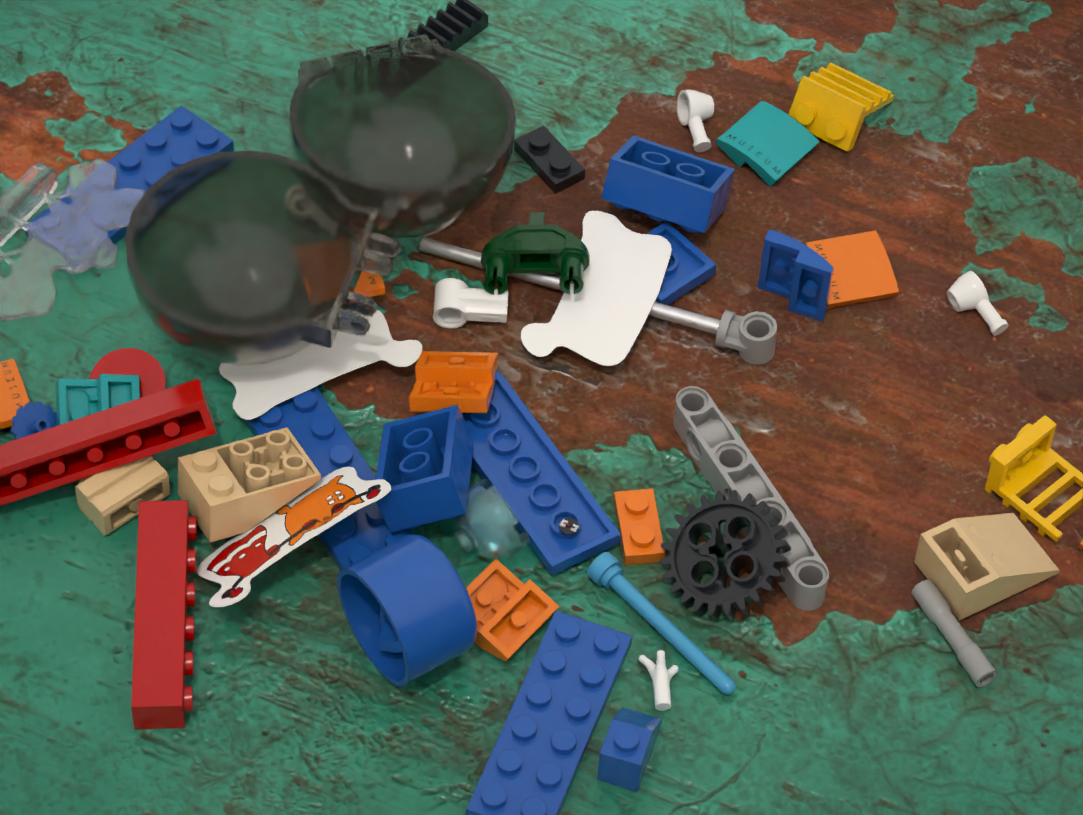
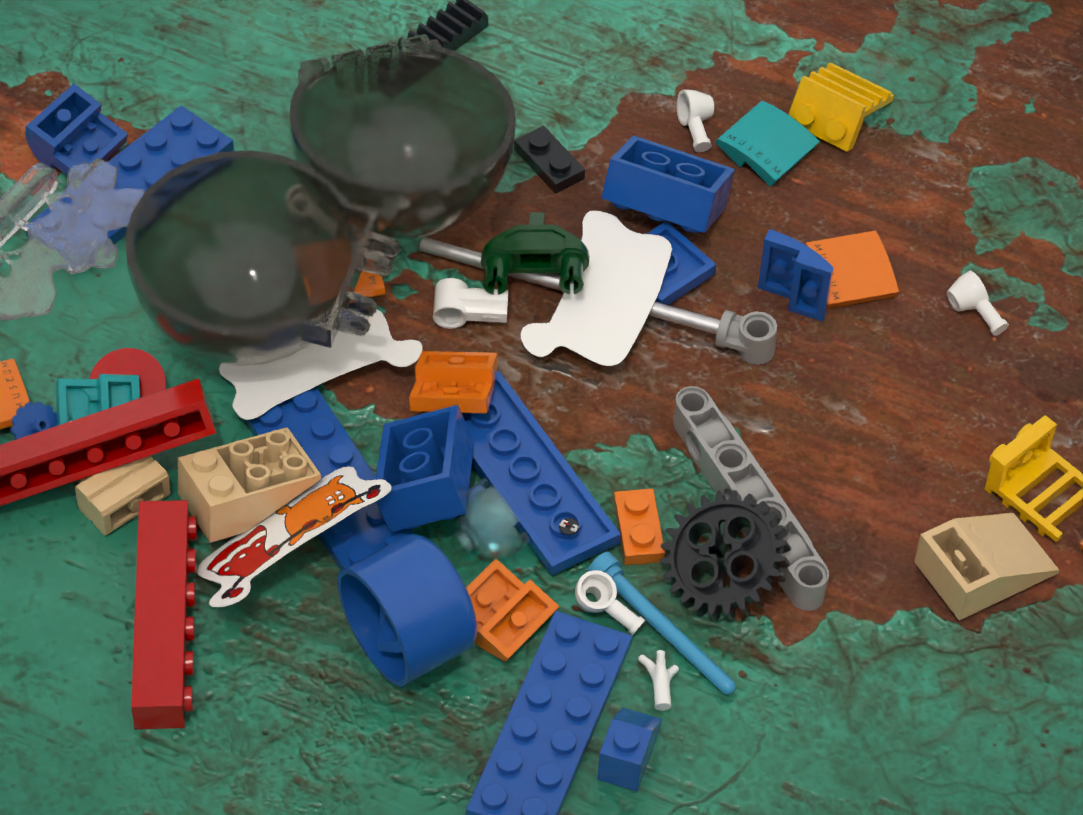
(73, 132): none -> blue brick
(605, 591): none -> white bar
(967, 651): light grey piece -> none

